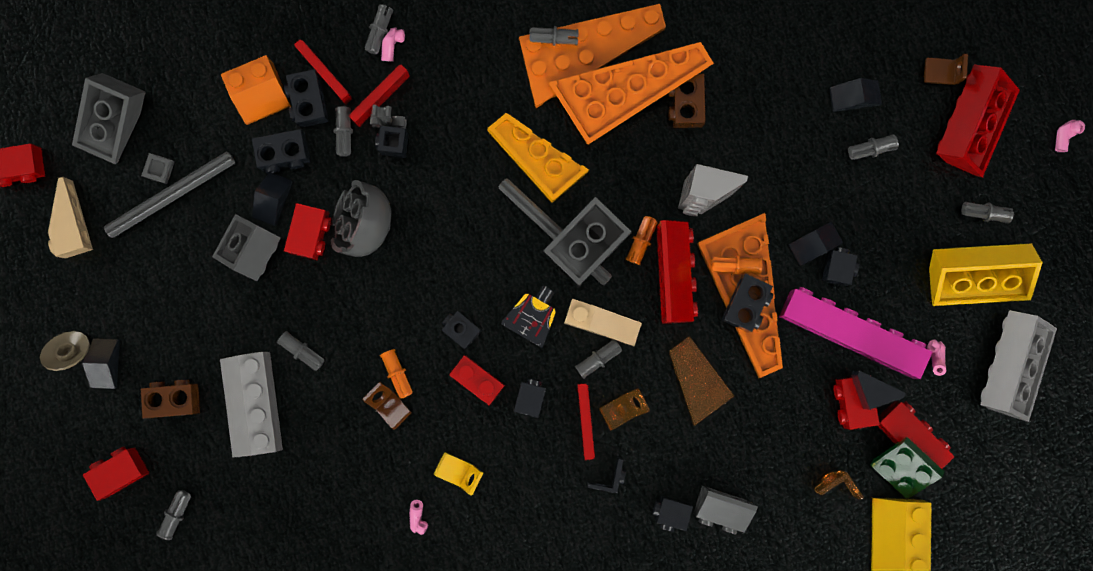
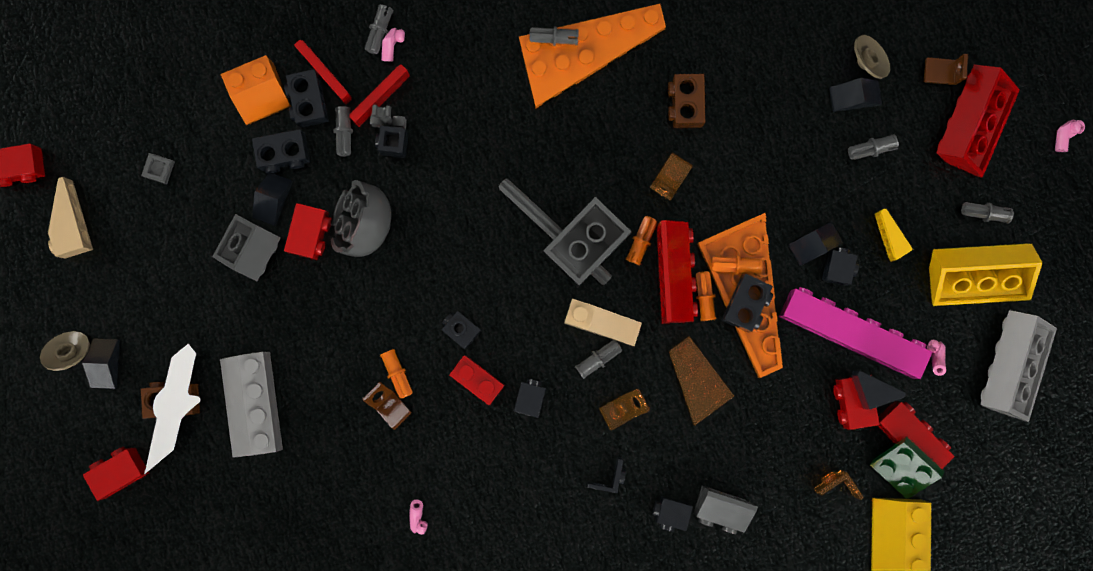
(107, 116): dark grey slope -> none
(169, 194): dark grey axle -> none
(172, 405): none -> white sticker
(174, 515): dark grey axle -> none
(300, 351): dark grey axle -> none
(458, 472): yellow bracket -> none
(532, 316): black torso -> none
(543, 164): light orange wing -> none
(586, 425): red tile -> none
(615, 93): orange wing -> none
(671, 176): none -> clear orange bracket
(705, 296): none -> orange axle
(707, 188): light grey slope -> none
(871, 57): none -> dark tan dish
(894, 240): none -> yellow slope

